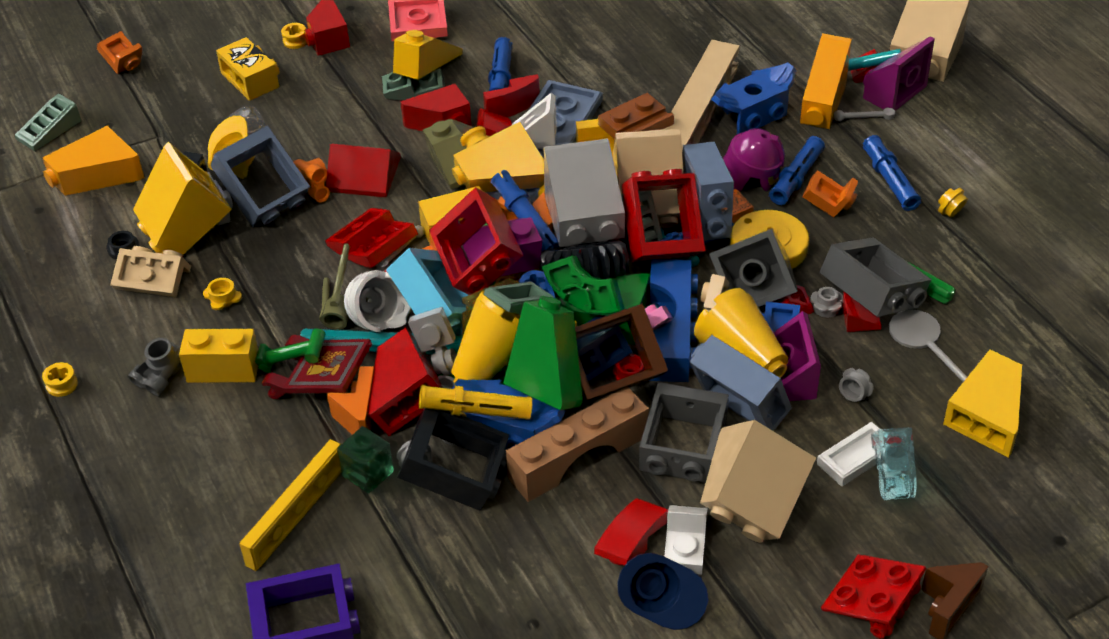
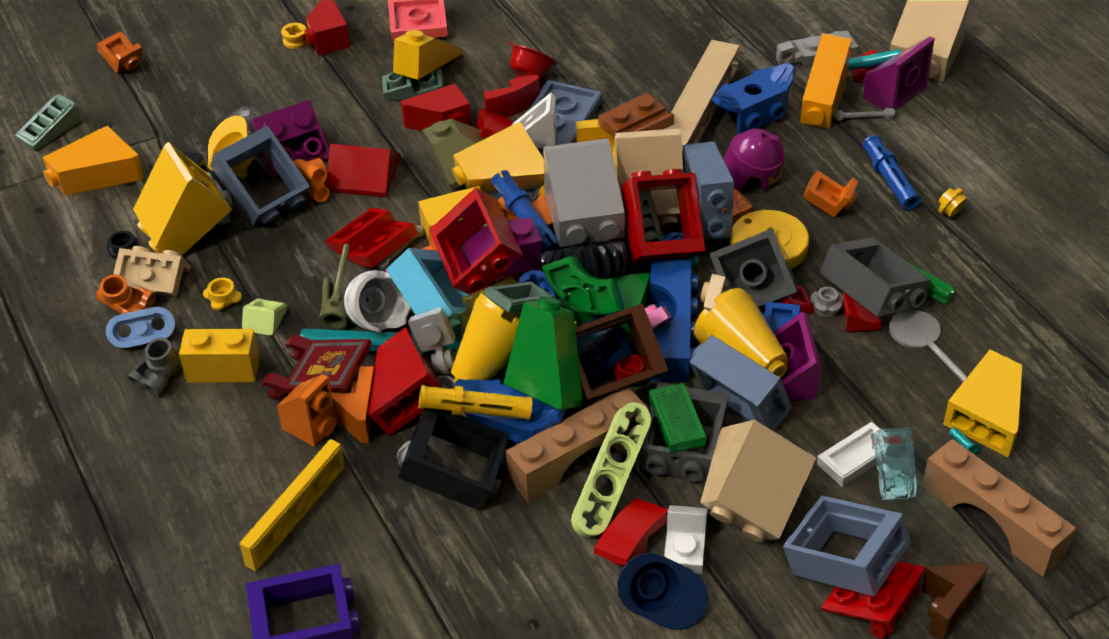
(60, 371): yellow bush -> none
(124, 298): none -> orange plate
(141, 327): none -> light blue plate
(248, 68): yellow brick -> none
(263, 316): none -> yellowish green slope
(296, 131): none -> magenta slope
(309, 411): none -> orange slope
(310, 349): green piece -> none
(365, 459): clear green brick -> none
(473, 136): yellow bush -> none
(500, 74): blue pin -> none
(529, 62): none -> red piece
(615, 471): none -> yellowish green beam
(677, 418): none -> green tile
(783, 189): blue pin -> none
(805, 49): none -> light grey hinge
(849, 387): light grey plate -> none
(866, 574): none -> sand blue window
(964, 441): none -> teal piece
(1033, 530): none -> medium nougat arch

